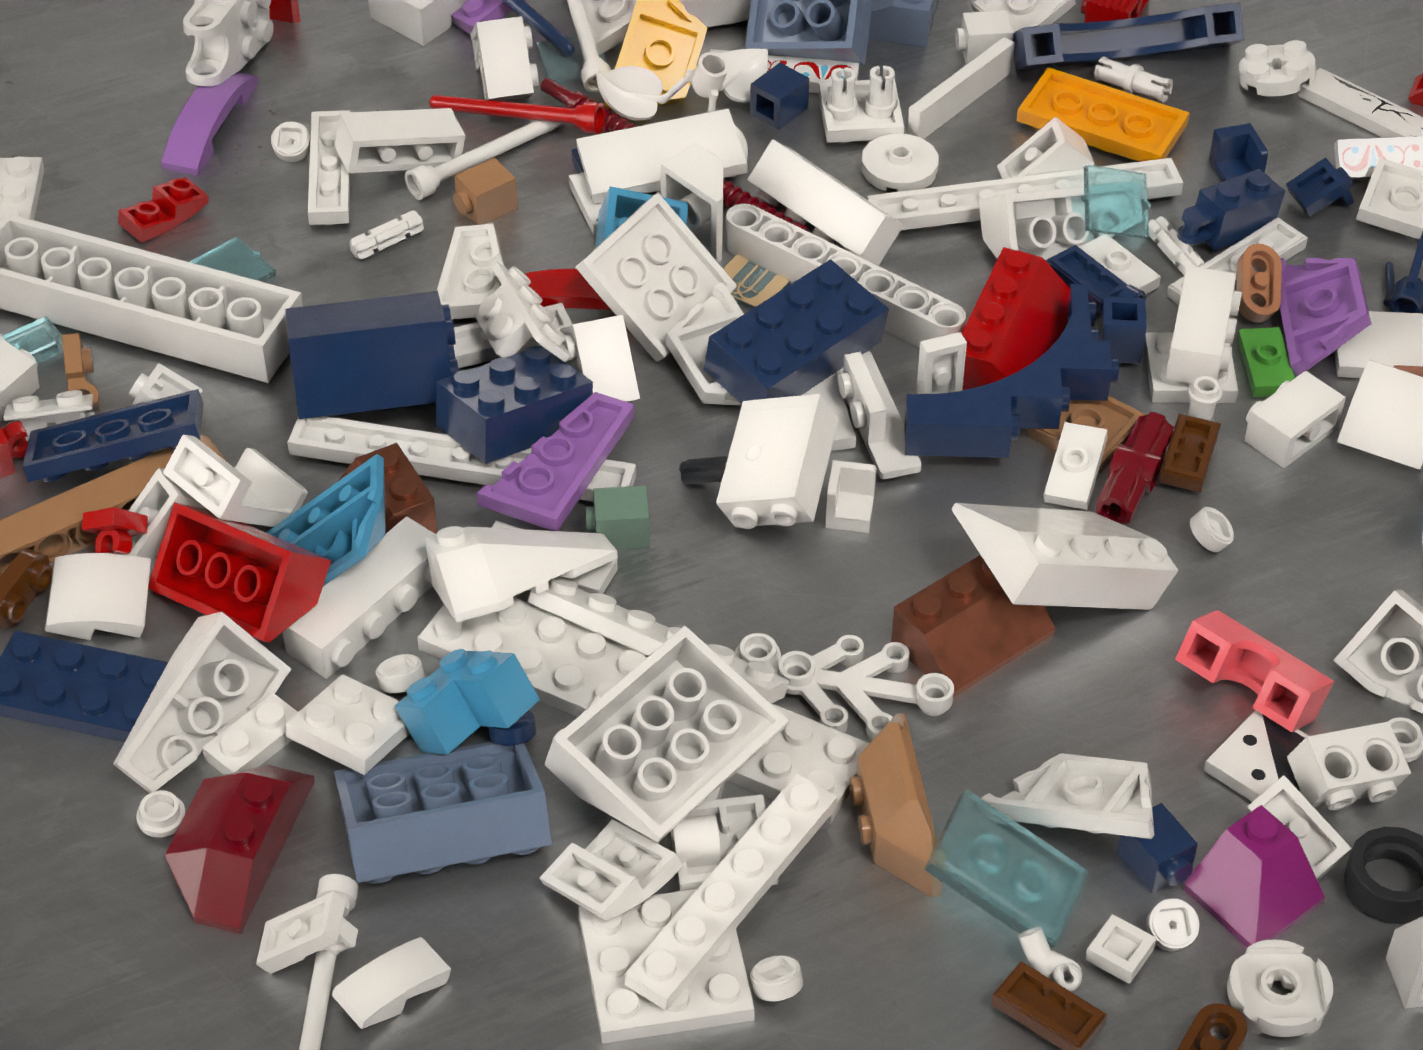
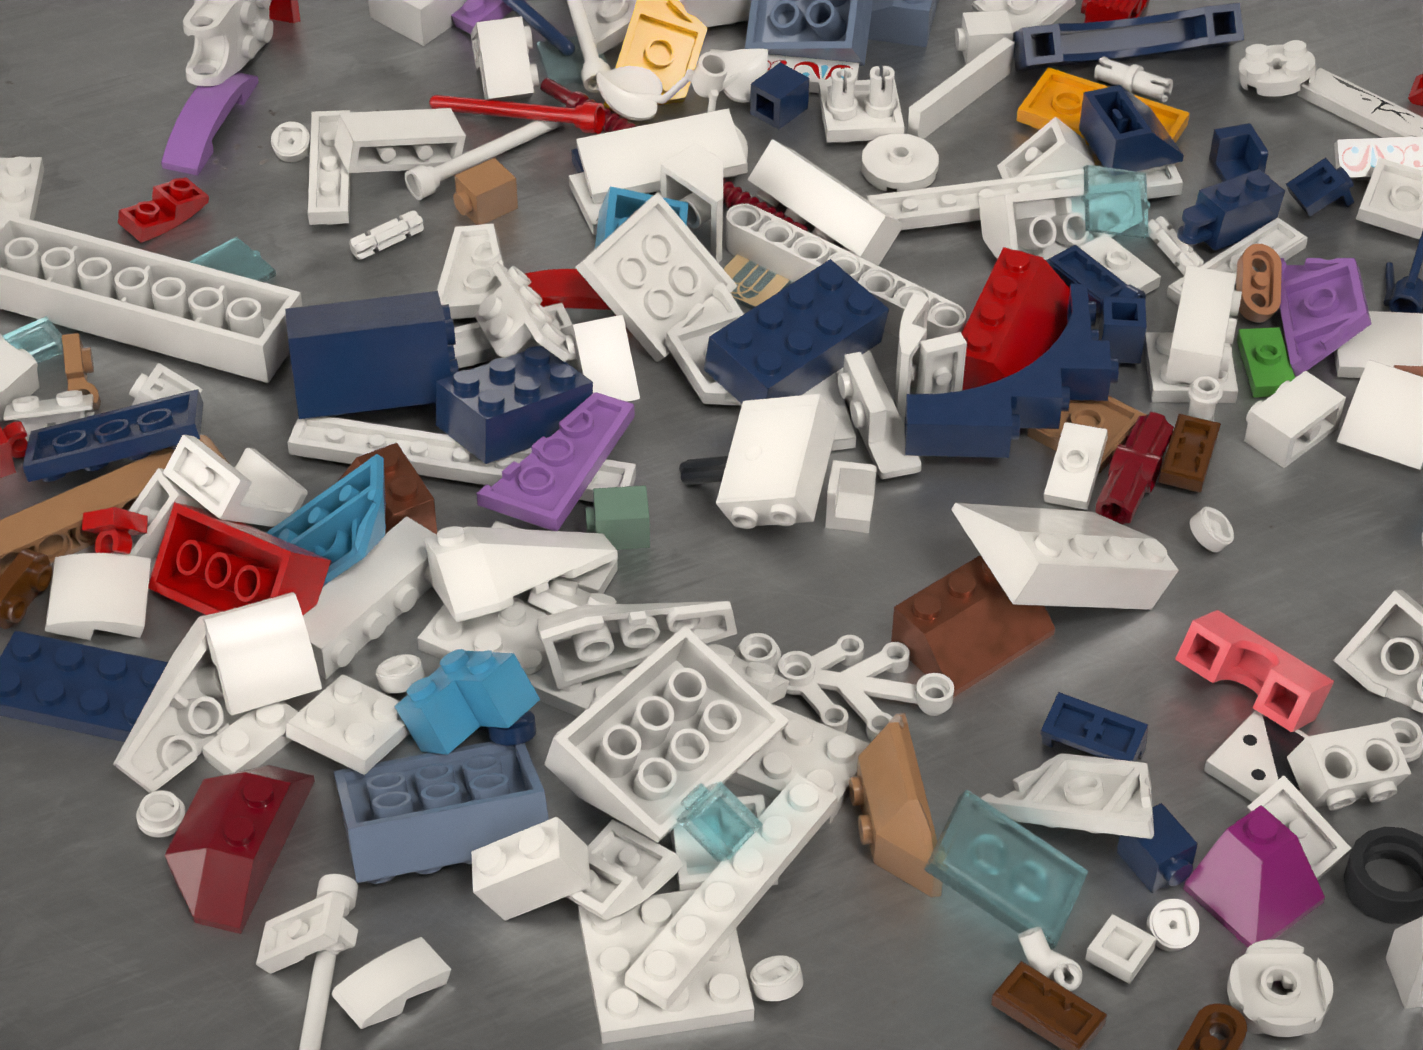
(262, 653): none -> white slope
(530, 868): none -> white brick
(617, 636): none -> white wedge
(717, 820): none -> clear light blue brick
(912, 331): none -> white slope
(1094, 729): none -> dark blue hinge
(1125, 131): none -> dark blue slope

